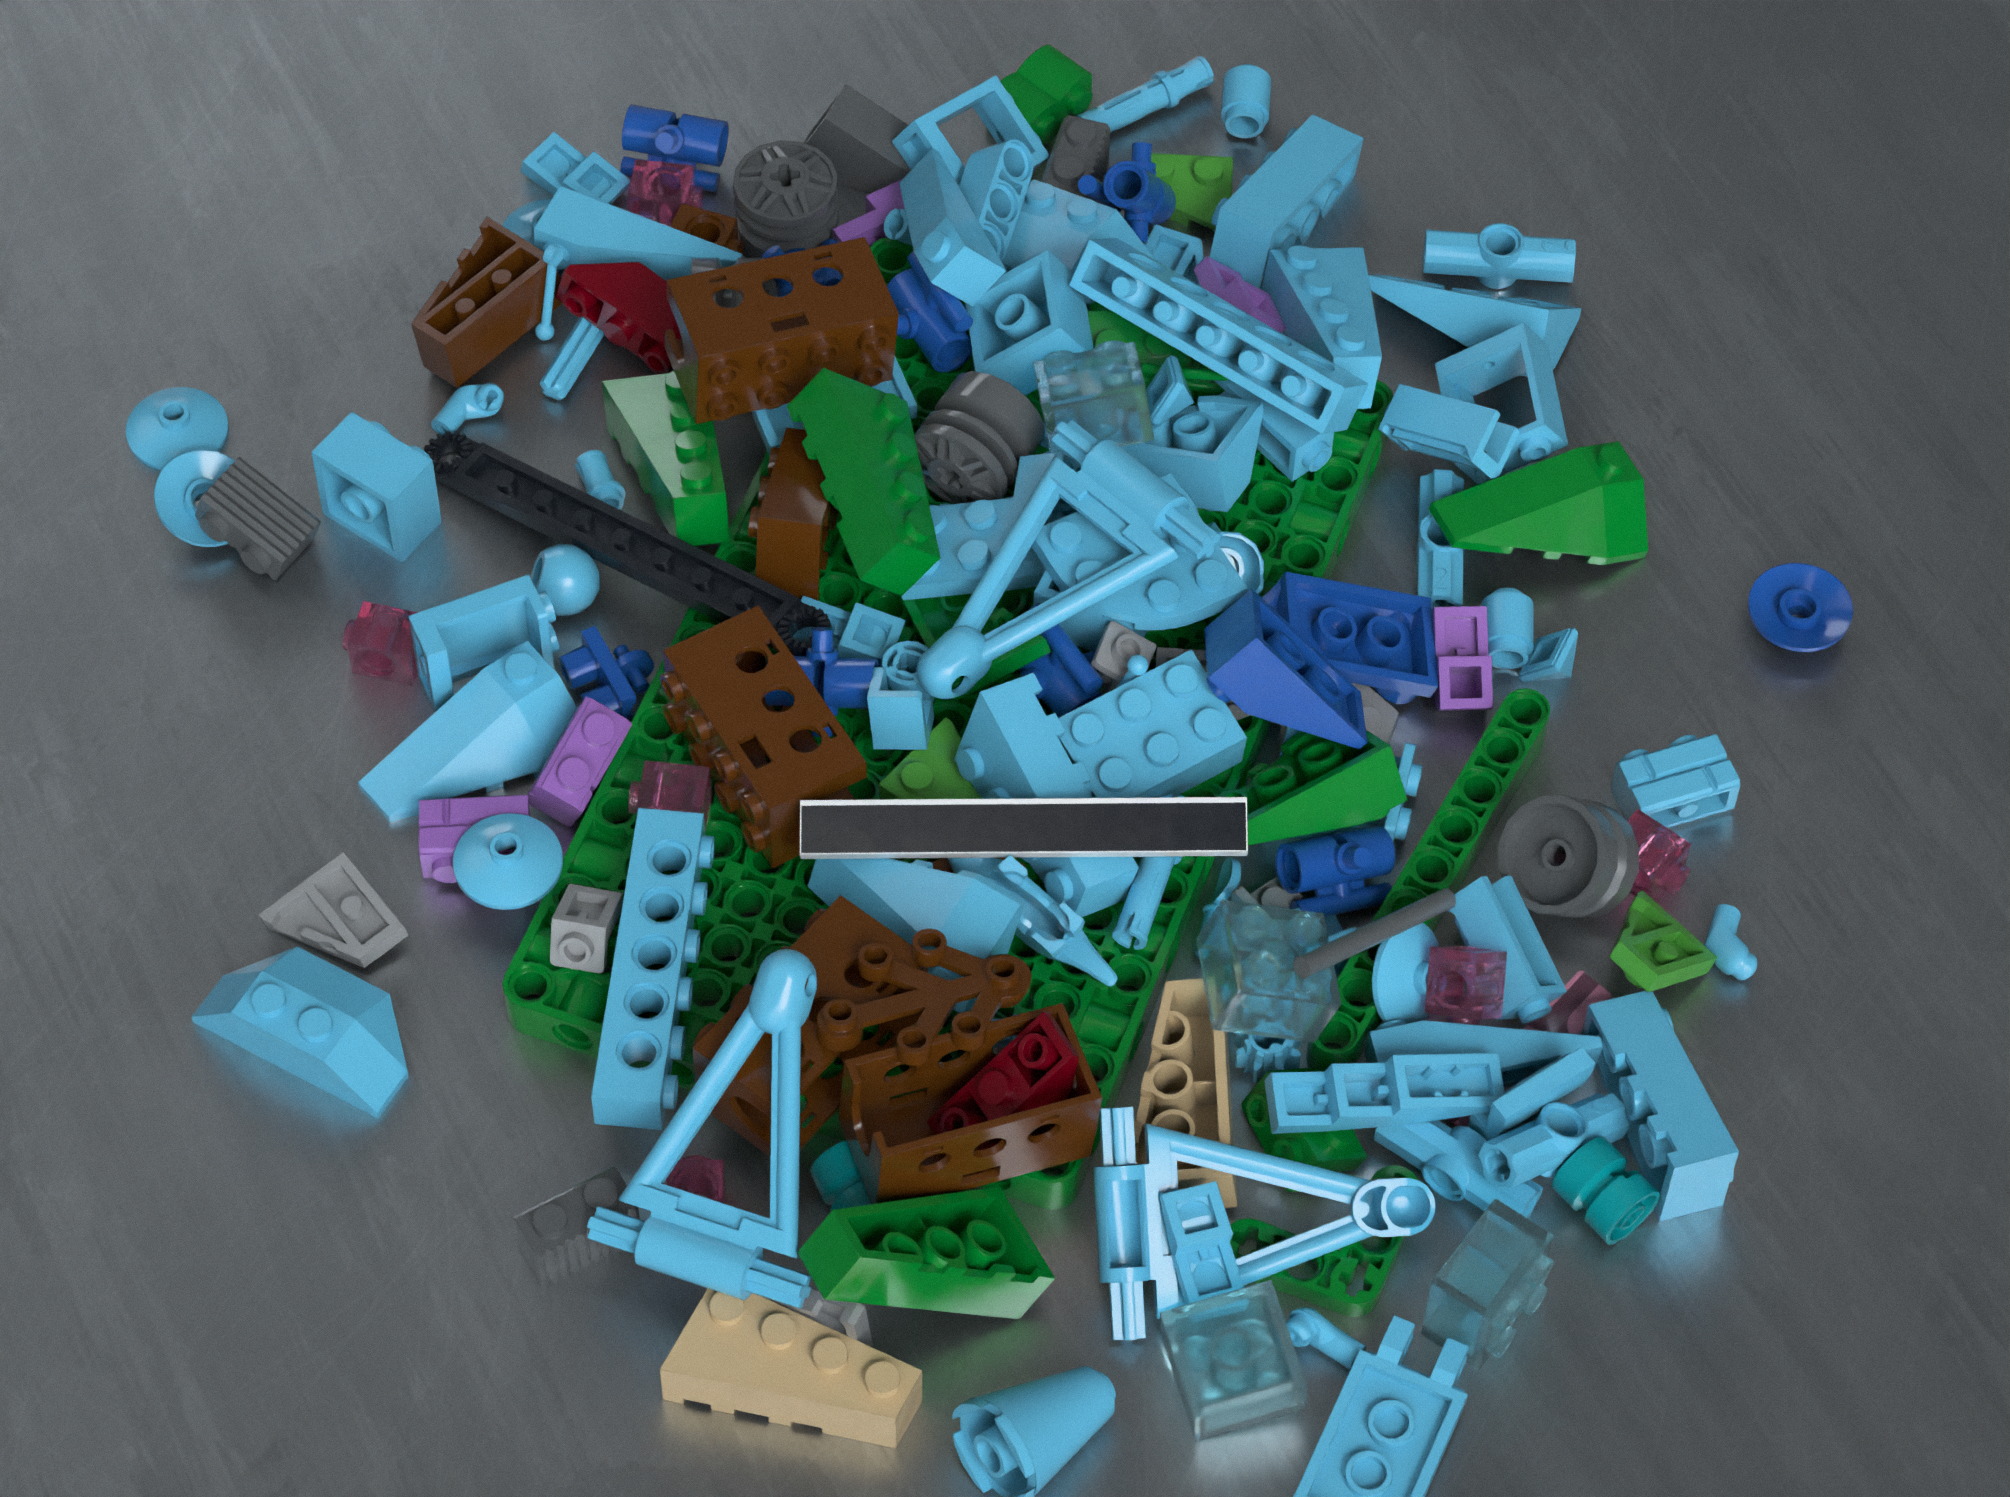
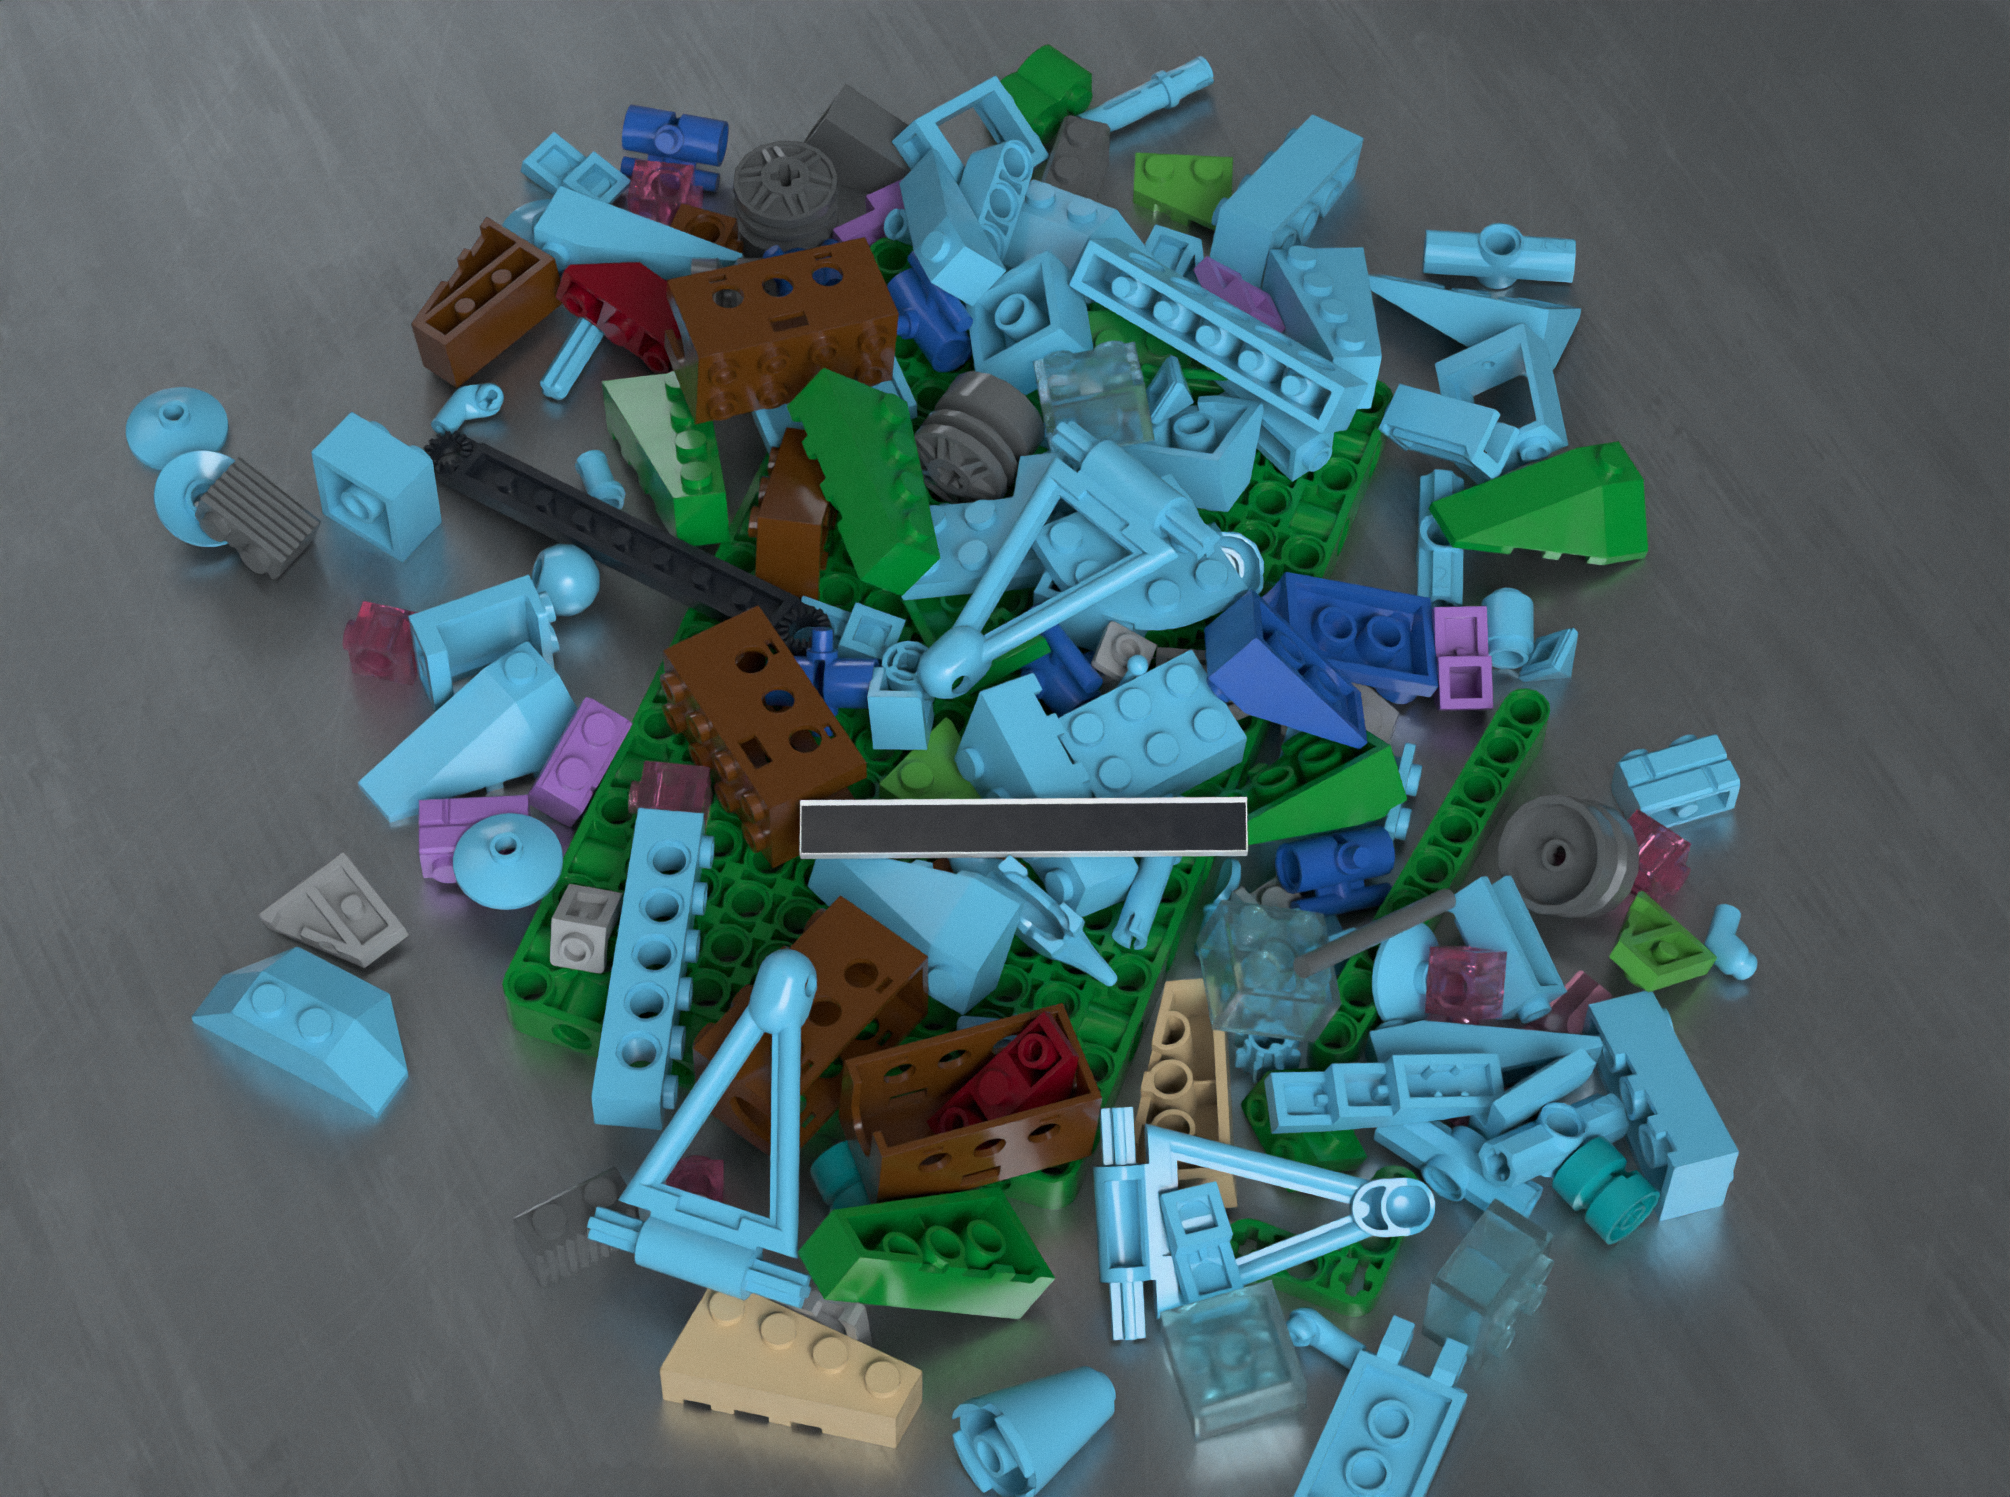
(553, 257): medium azure hinge -> none
(614, 677): blue hips -> none
(994, 981): reddish brown plant -> none
(1135, 190): blue pin -> none
(1246, 100): medium azure brick -> none
(1802, 592): blue dish -> none

